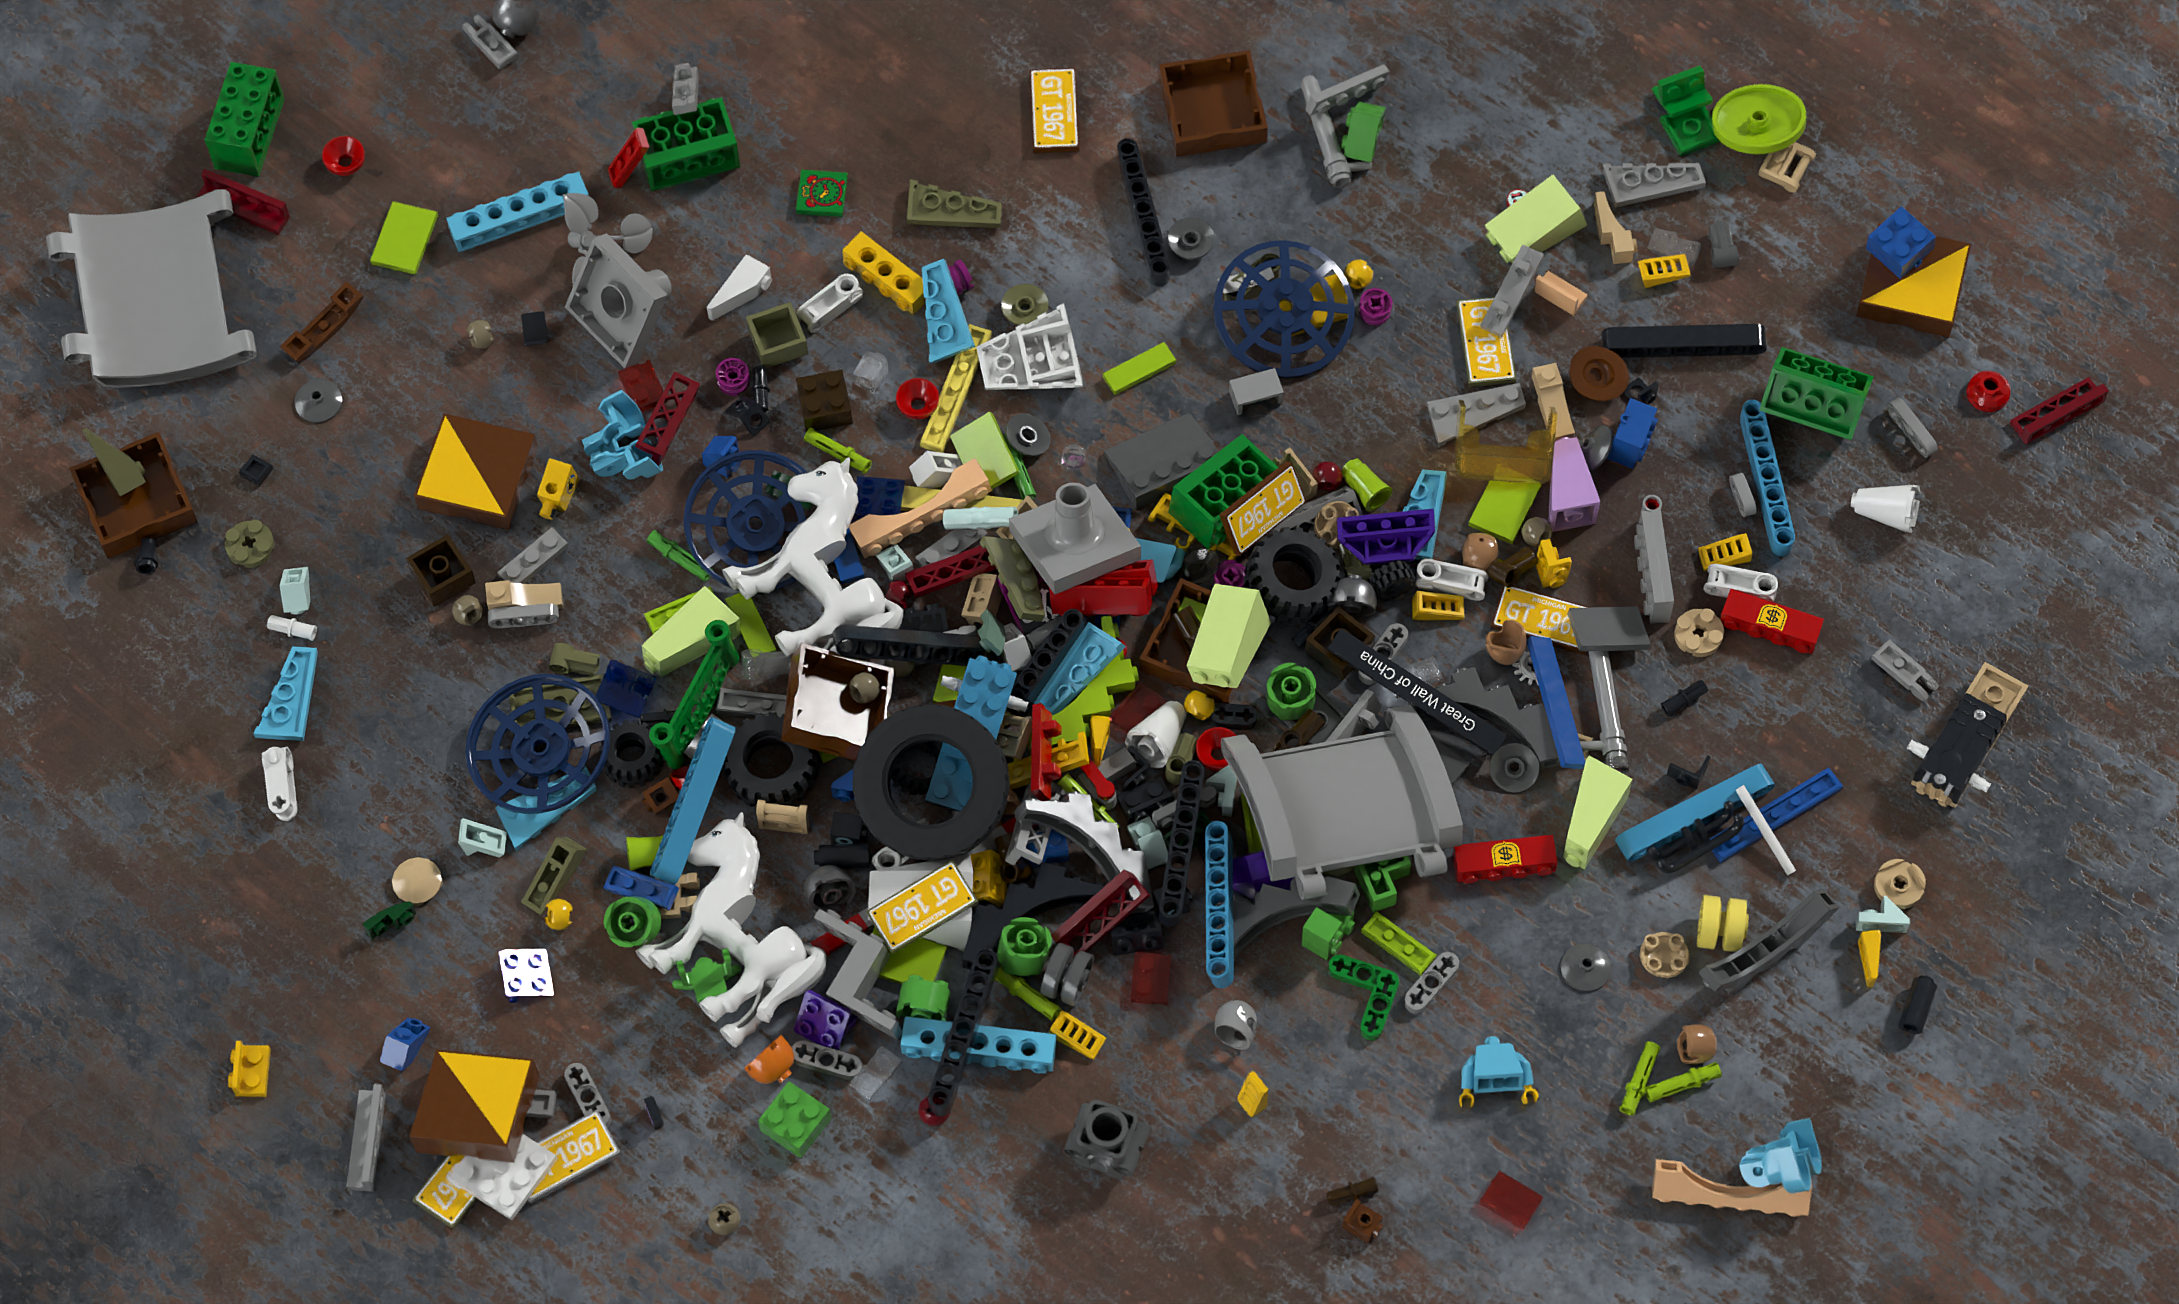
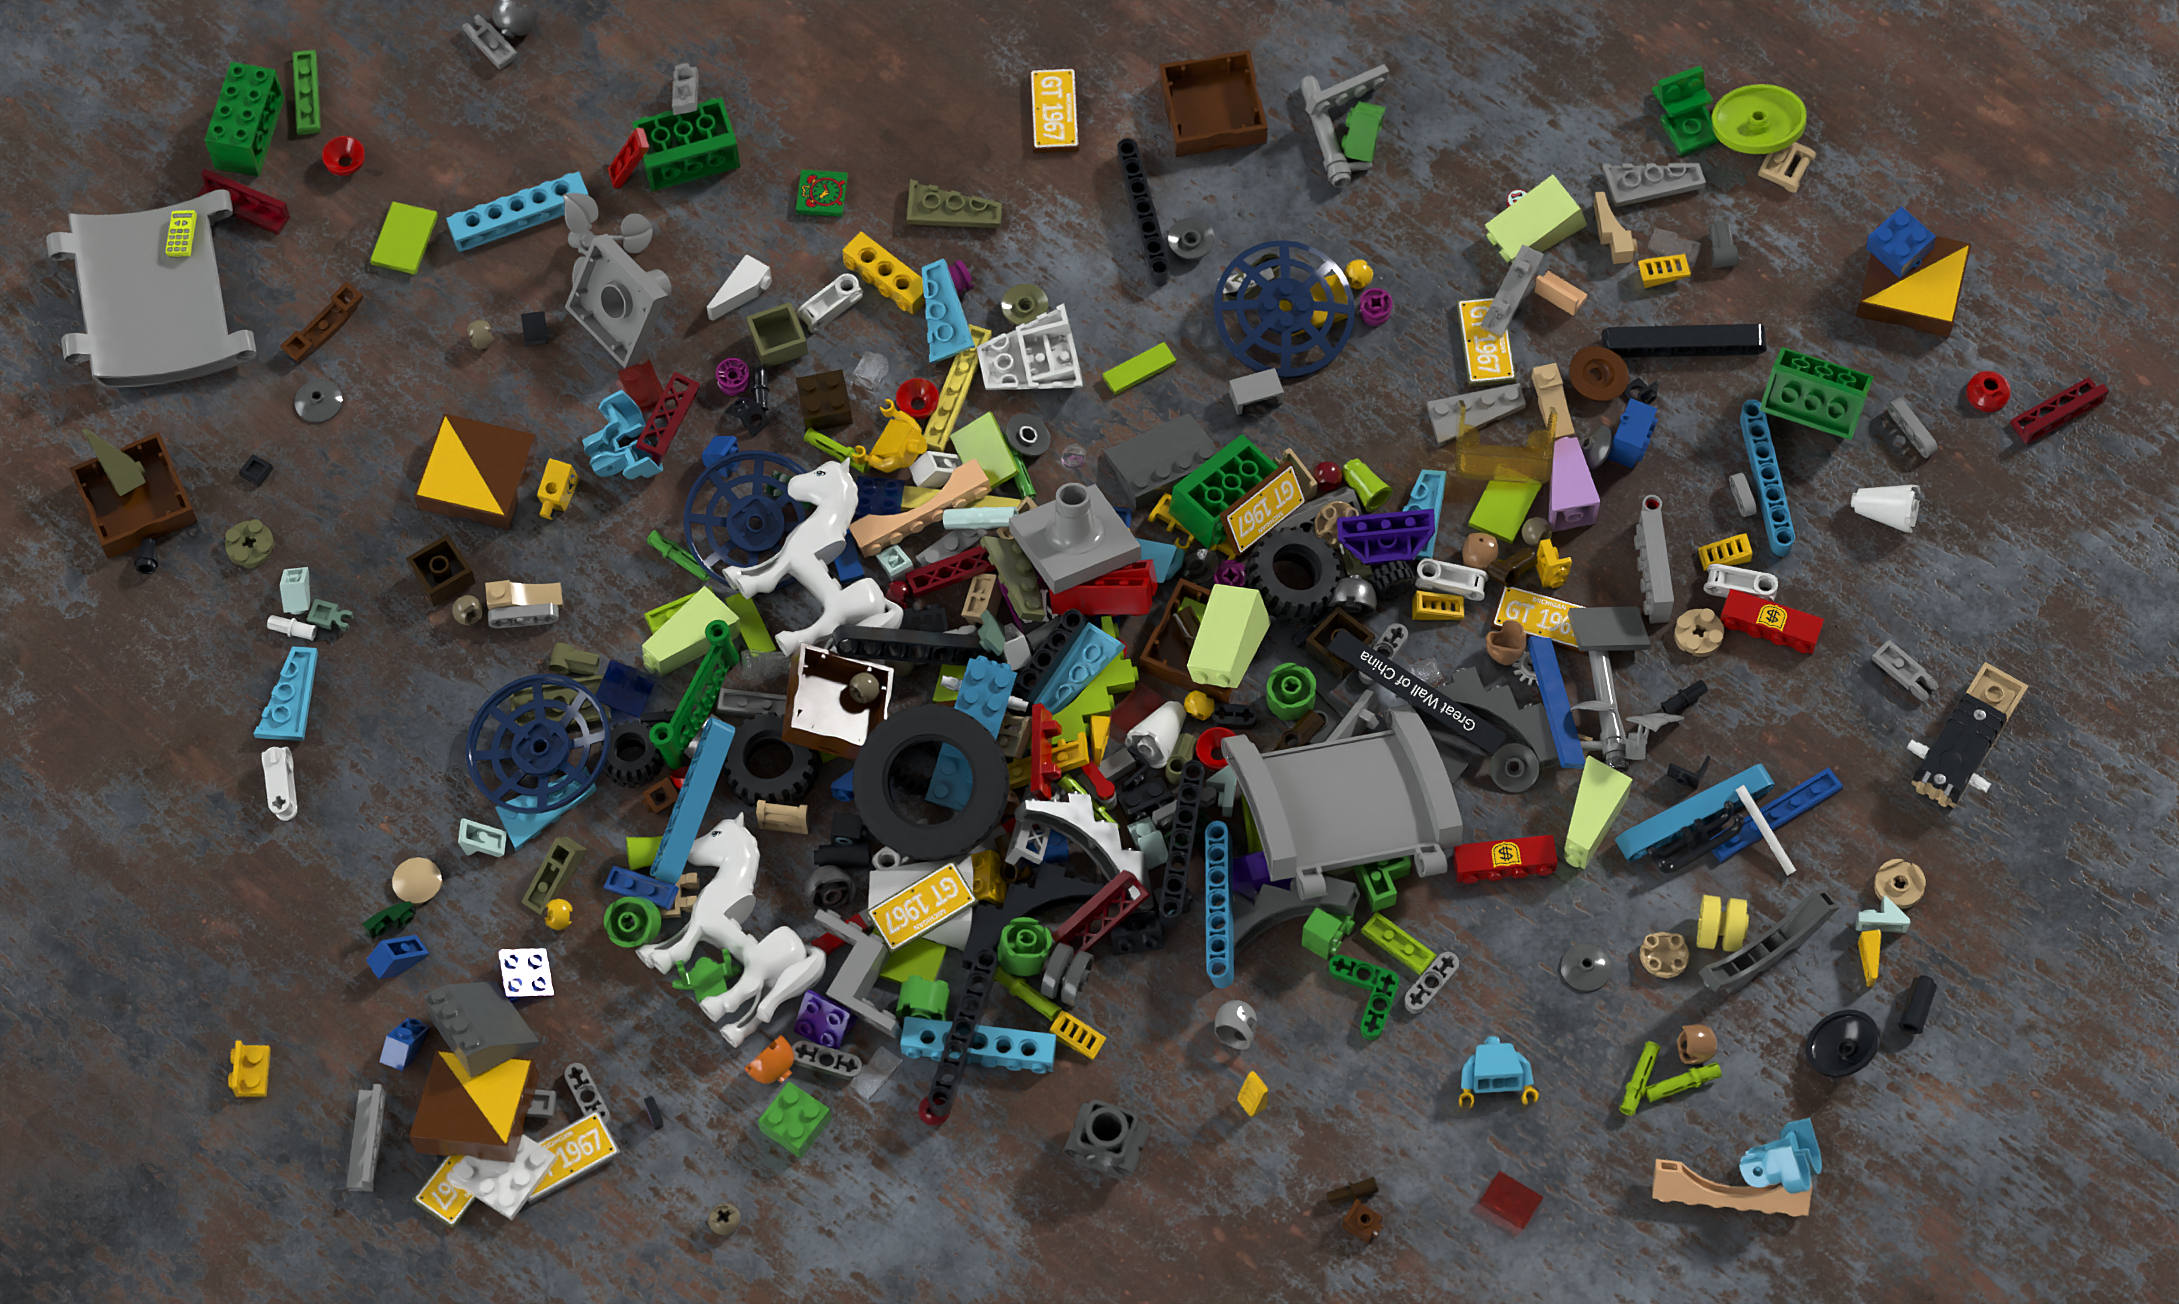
(181, 233): none -> neon yellow tile
(306, 92): none -> bright green tile
(326, 614): none -> sand green plate
(396, 956): none -> blue slope
(479, 1024): none -> dark grey slope
(534, 558): light grey plate -> none
(897, 445): none -> yellow torso
(1150, 978): clear red plate -> none
(1635, 742): none -> light grey plant
(1836, 1036): none -> black dish

